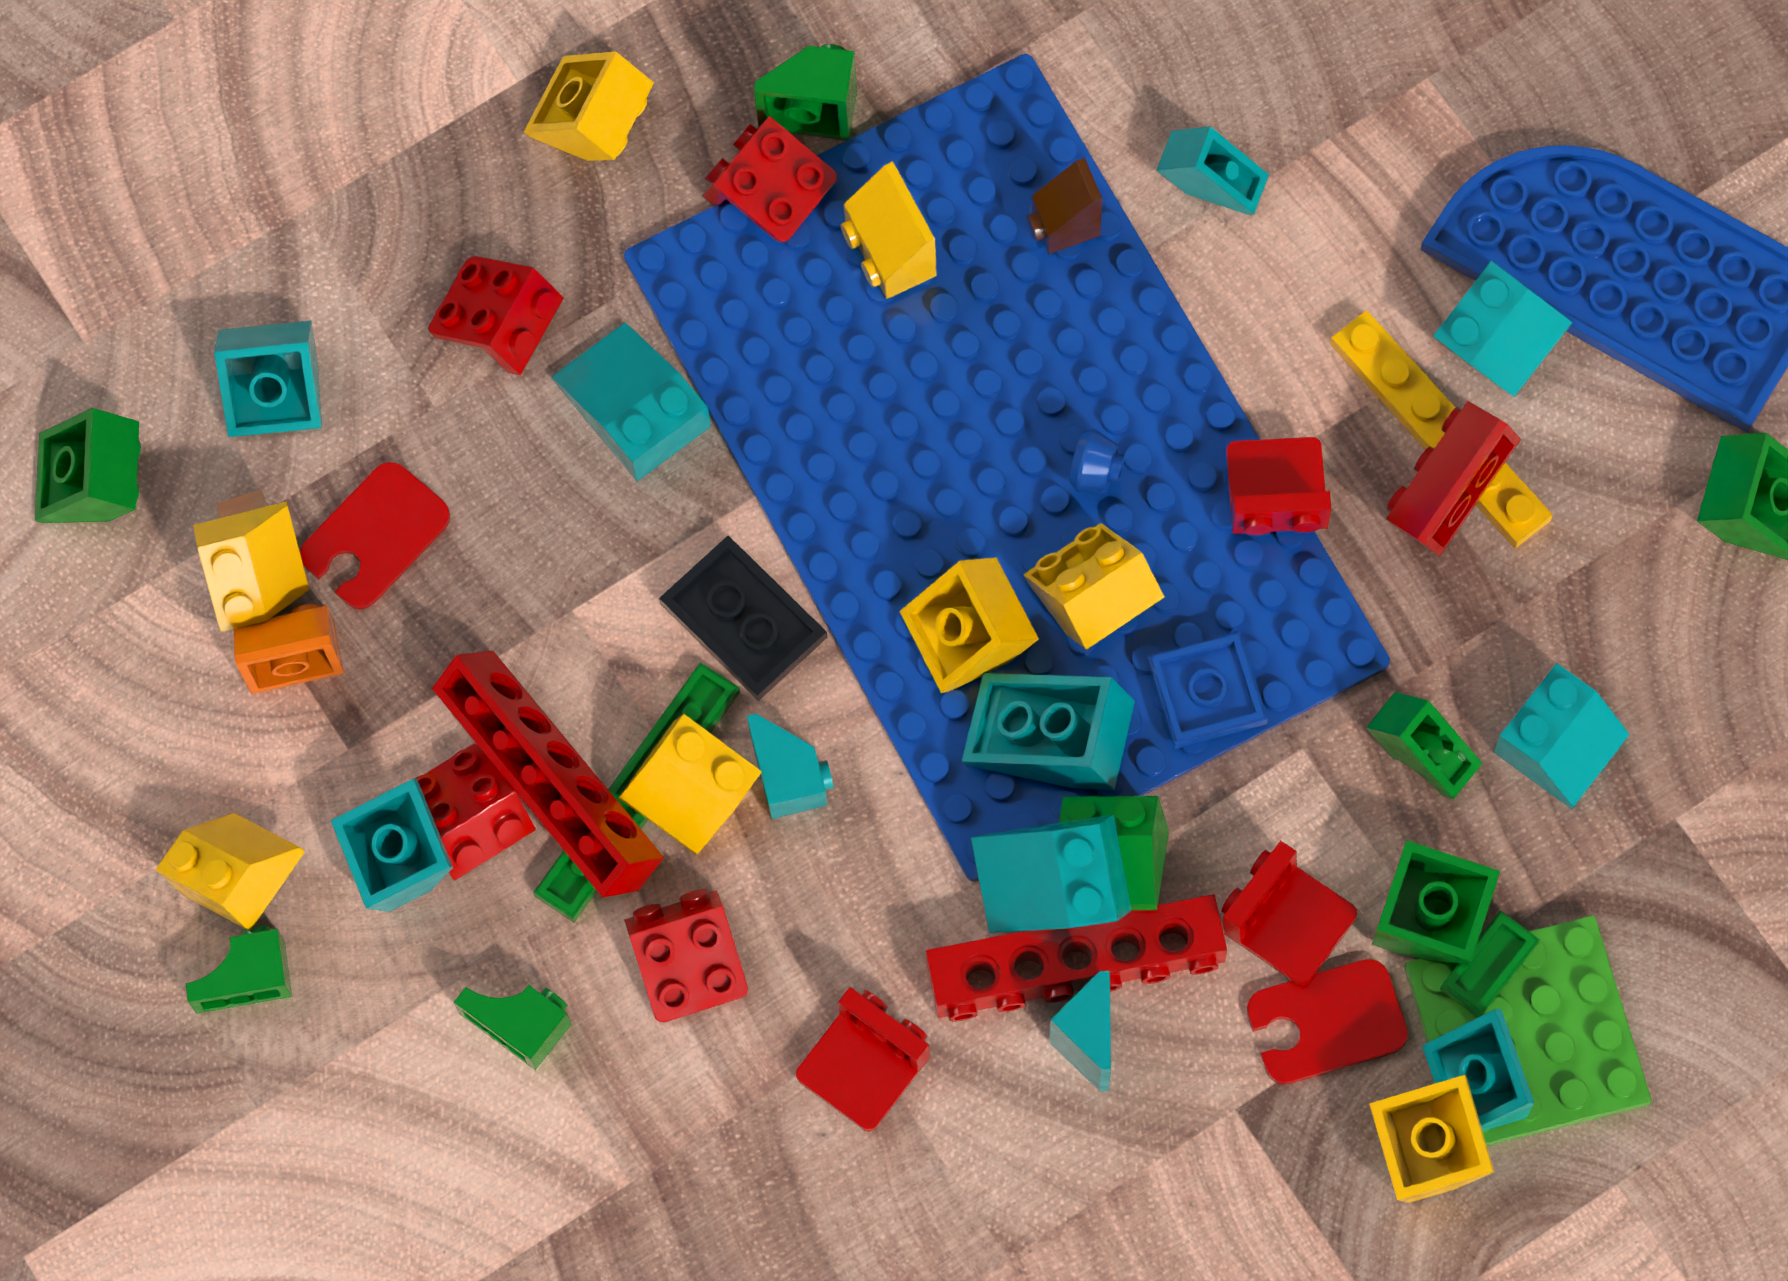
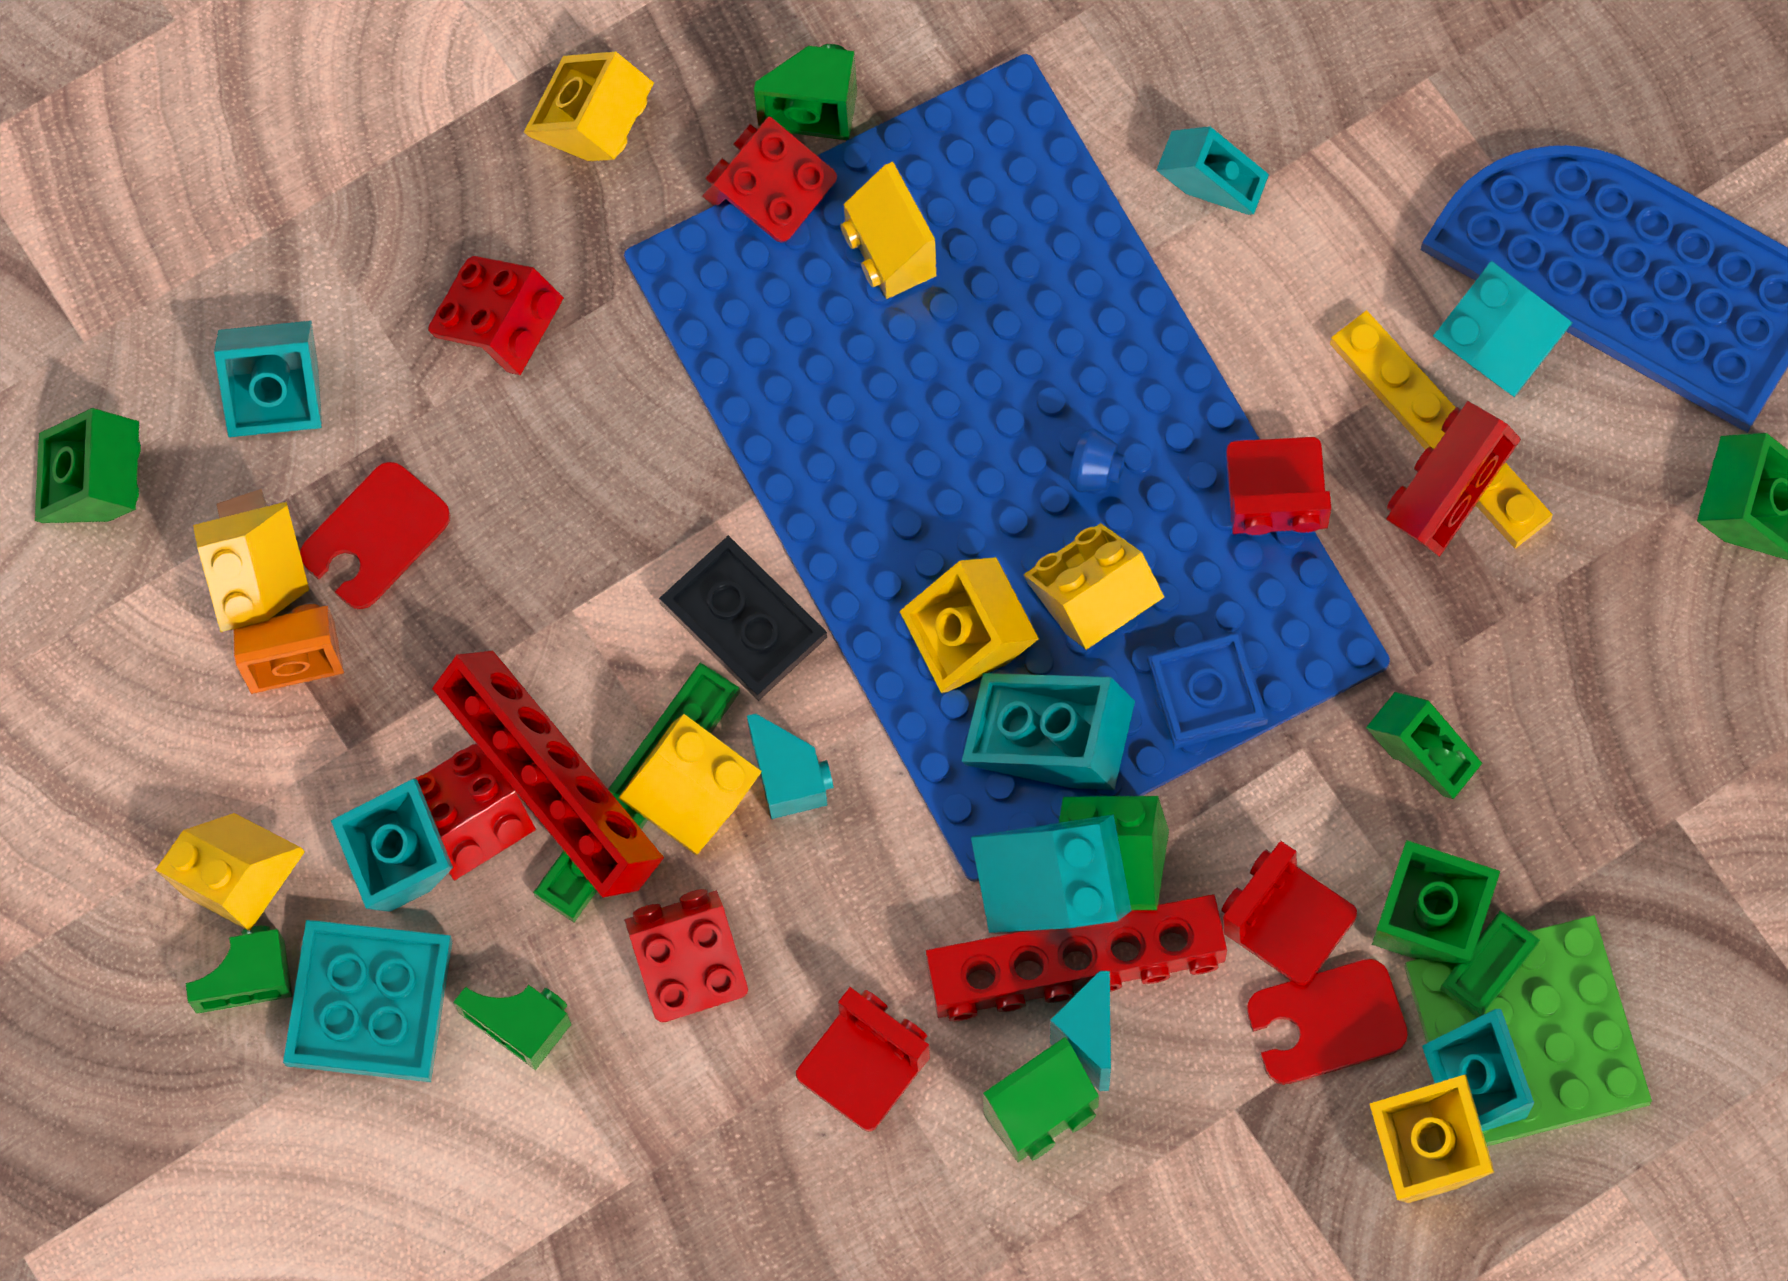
(368, 1001): none -> teal plate
(633, 400): teal slope -> none
(1041, 1102): none -> green slope
(1067, 209): reddish brown slope -> none
(1562, 736): teal slope -> none

